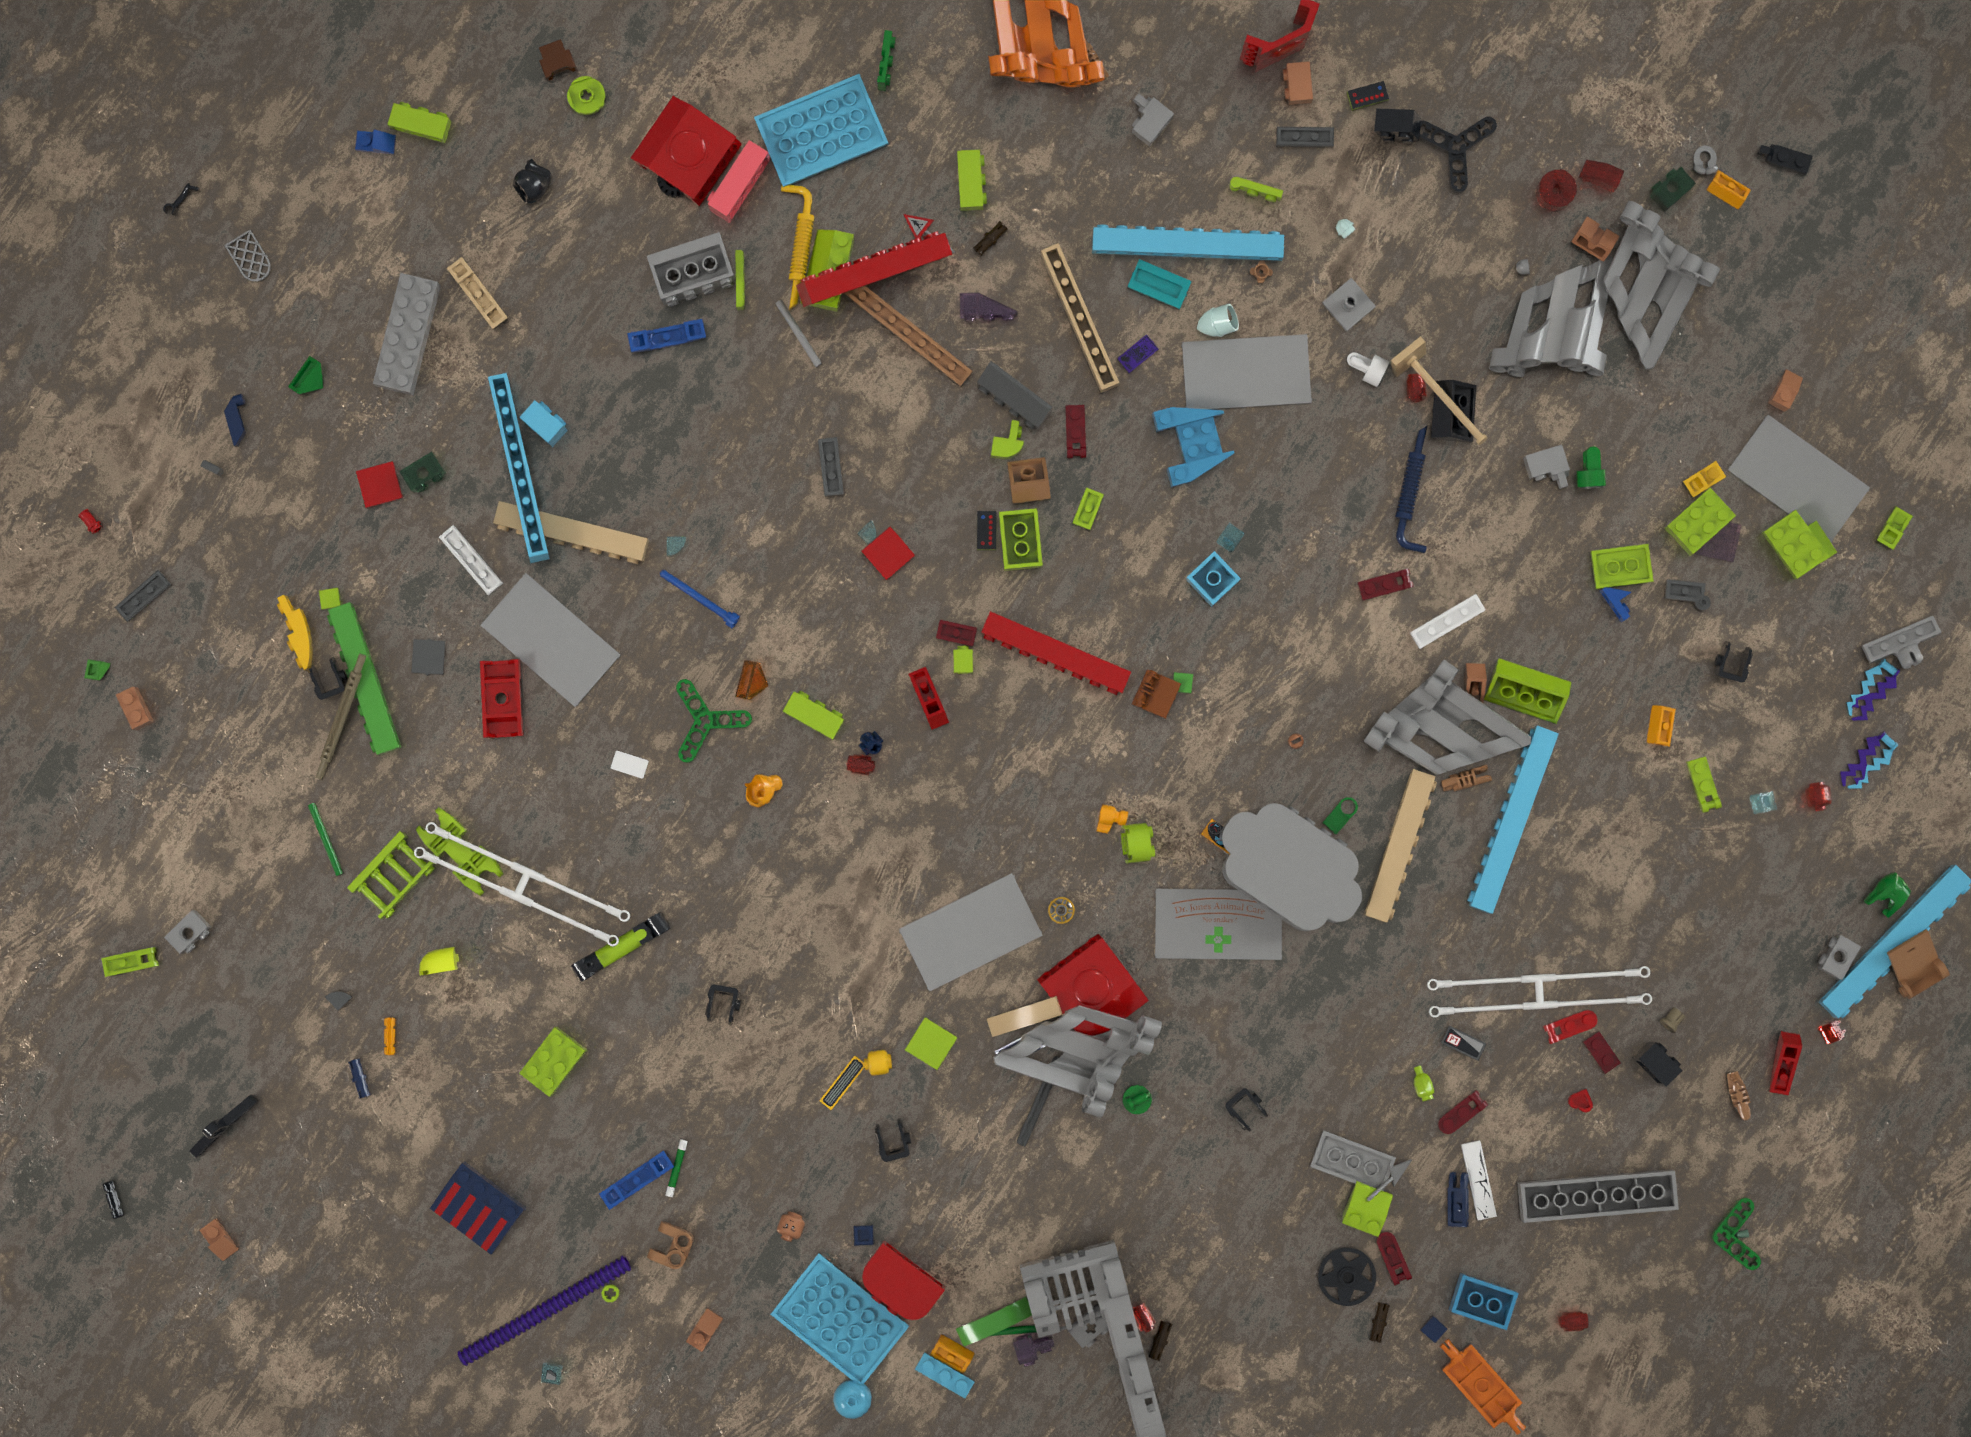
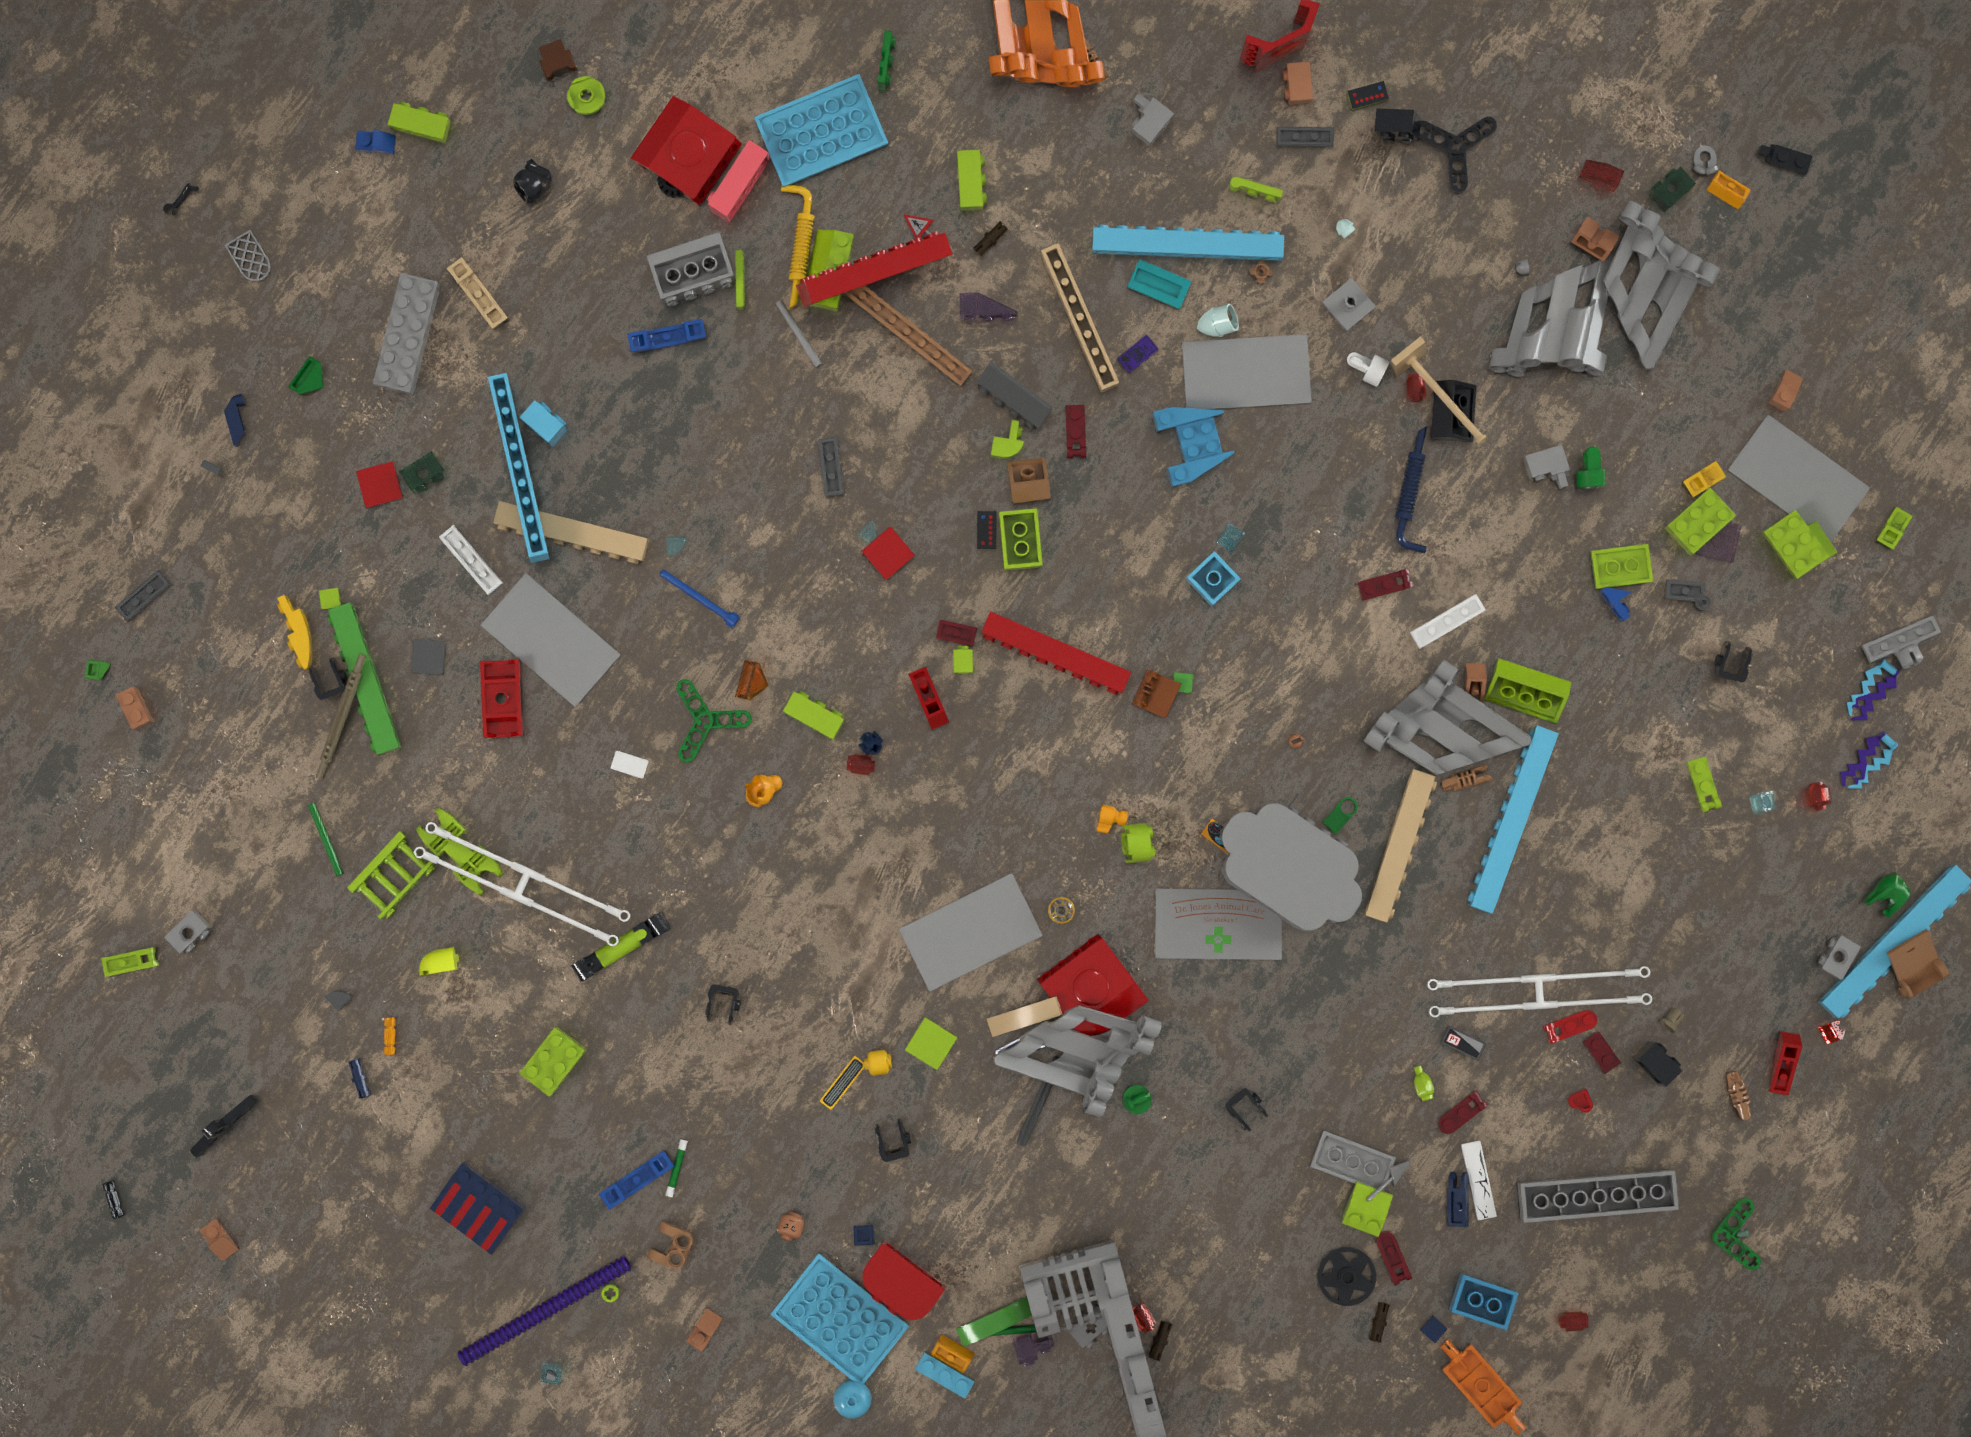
(91, 523): red pin -> none
(1088, 508): lime plate -> none
(1564, 182): clear red brick -> none
(1661, 725): light orange slope -> none

